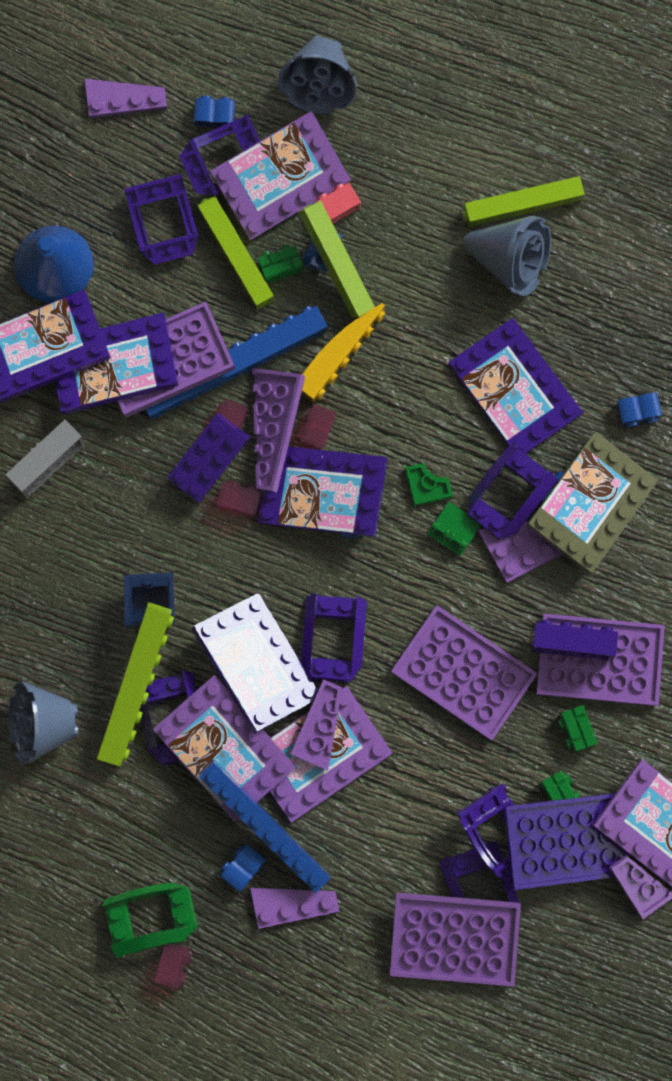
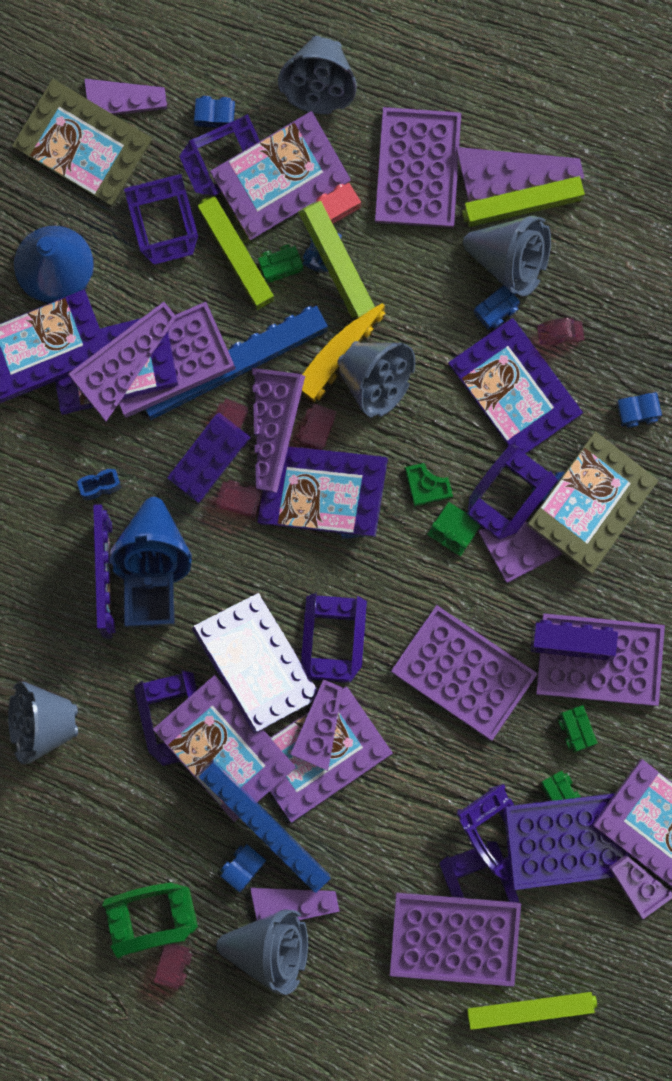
(45, 459): light grey brick -> none
(82, 142): none -> plate
(102, 528): none -> dark purple plate
(104, 482): none -> blue brick
(114, 368): none -> medium lavender wing
(134, 684): lime brick -> none
(151, 544): none -> blue cone
(269, 950): none -> sand blue cone
(377, 374): none -> sand blue cone
(418, 167): none -> medium lavender plate
(496, 308): none -> blue brick
(500, 172): none -> medium lavender wing
(531, 1010): none -> lime brick
(559, 331): none -> clear pink brick

